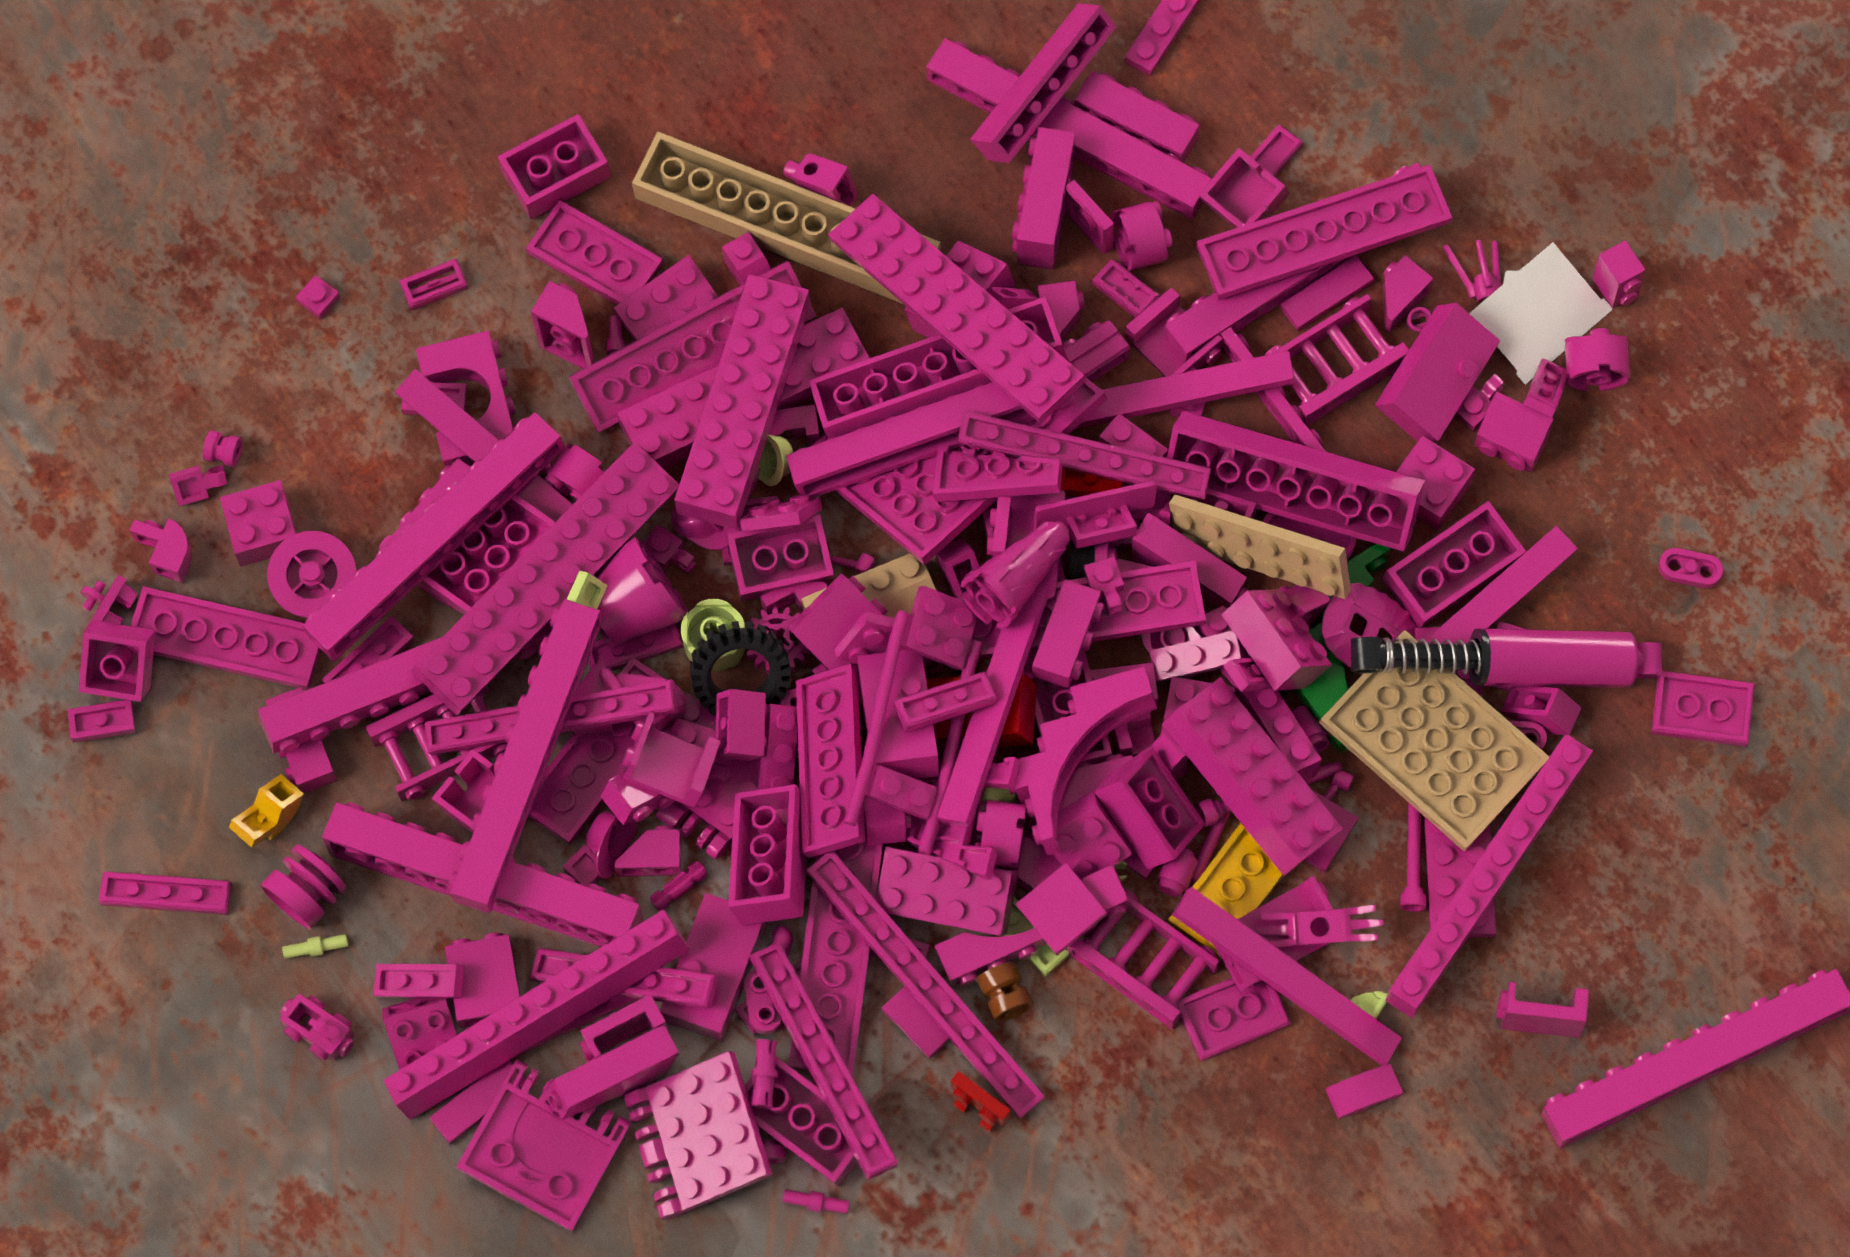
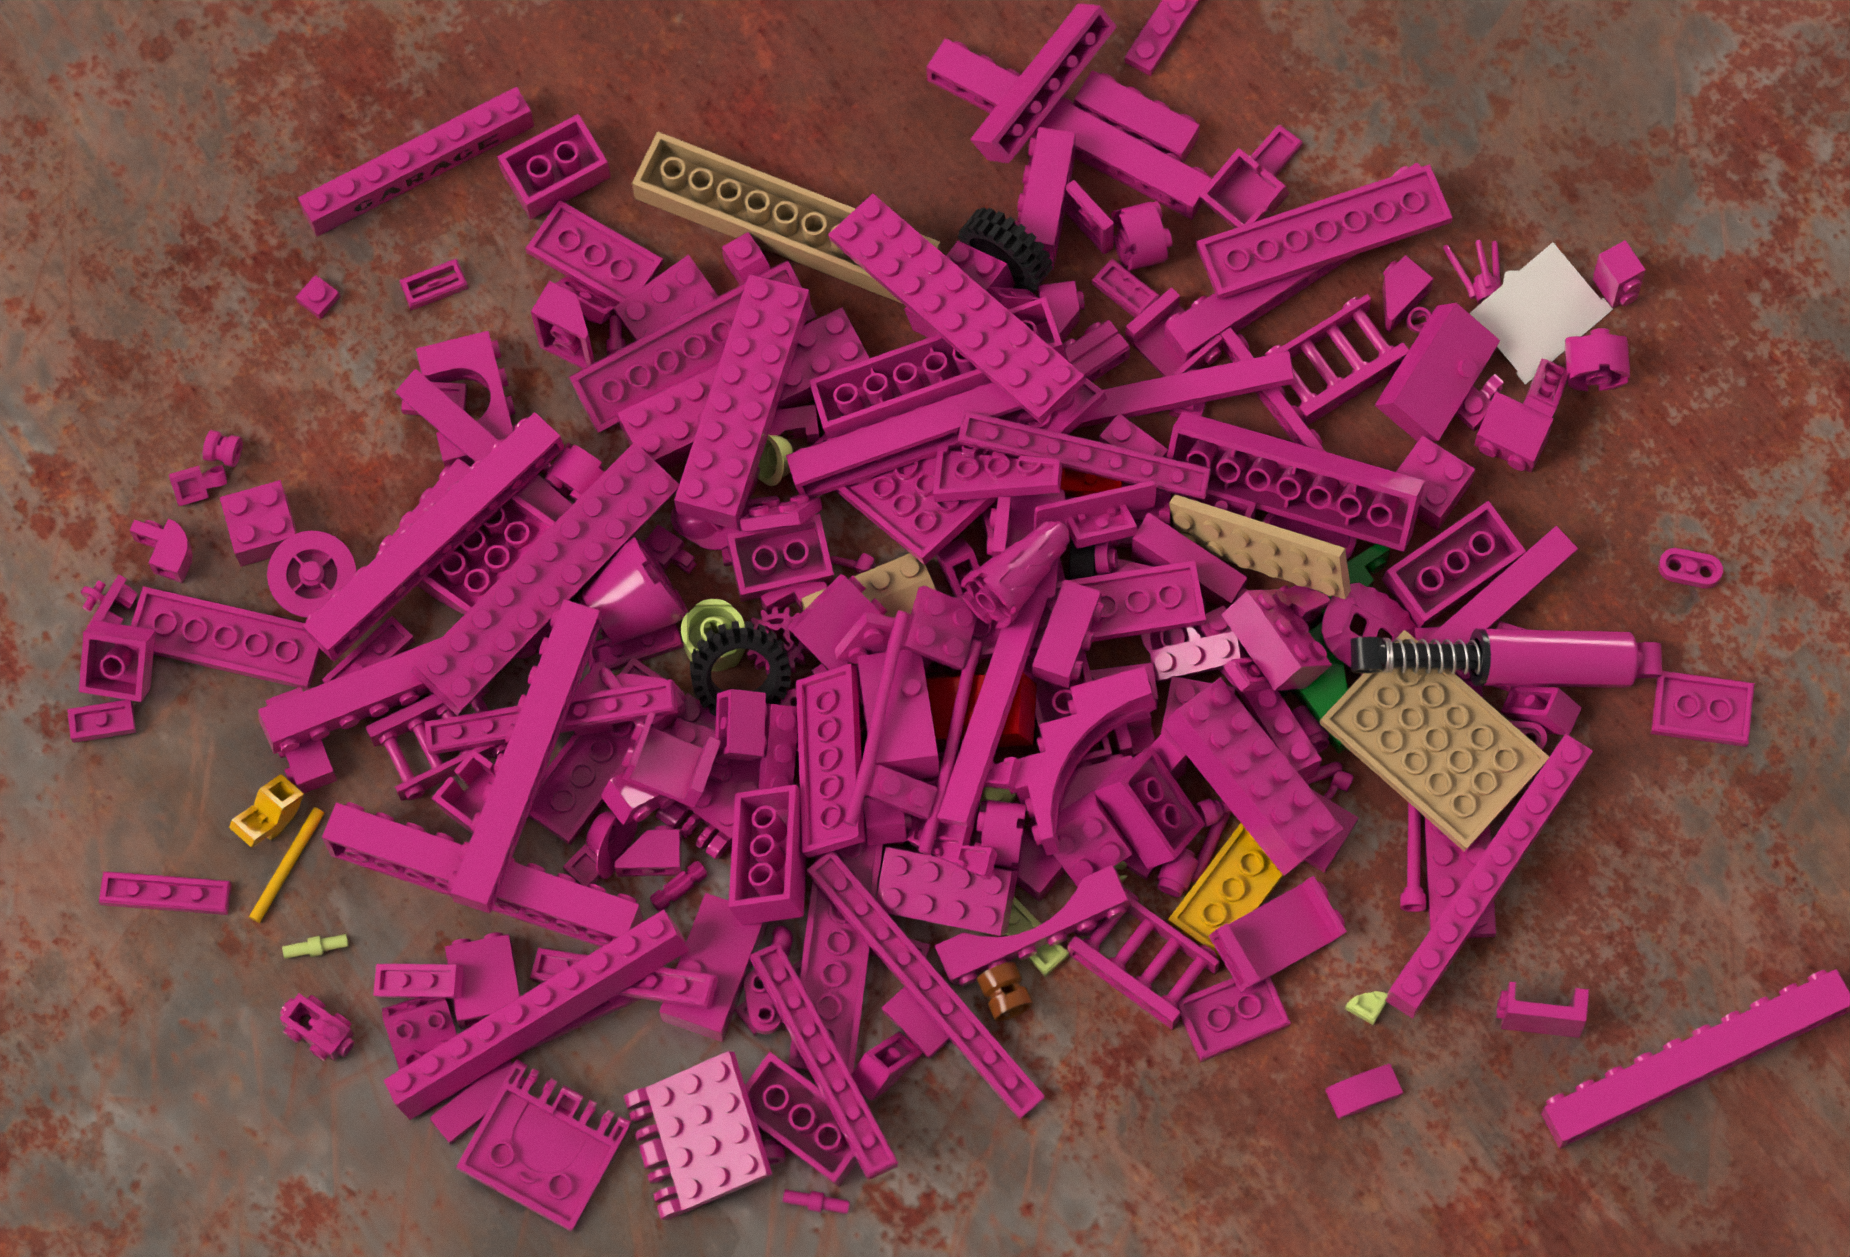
(286, 865): none -> yellow bar
(304, 885): dark pink wheel -> none
(416, 161): none -> dark pink brick
(587, 590): yellowish green plate -> none
(593, 305): none -> dark pink plate
(614, 1073): dark pink slope -> none
(620, 1027): dark pink panel -> none
(764, 1073): dark pink pin -> none
(823, 178): dark pink torso -> none
(884, 1065): none -> dark pink slope
(945, 702): dark pink tile -> none
(990, 1108): red plate -> none
(1010, 244): none -> black tyre
(1061, 909): dark pink tile -> none
(1106, 578): dark pink plate -> none
(1286, 976): dark pink tile -> none
(1326, 293): dark pink tile -> none
(1339, 922): dark pink piece -> none

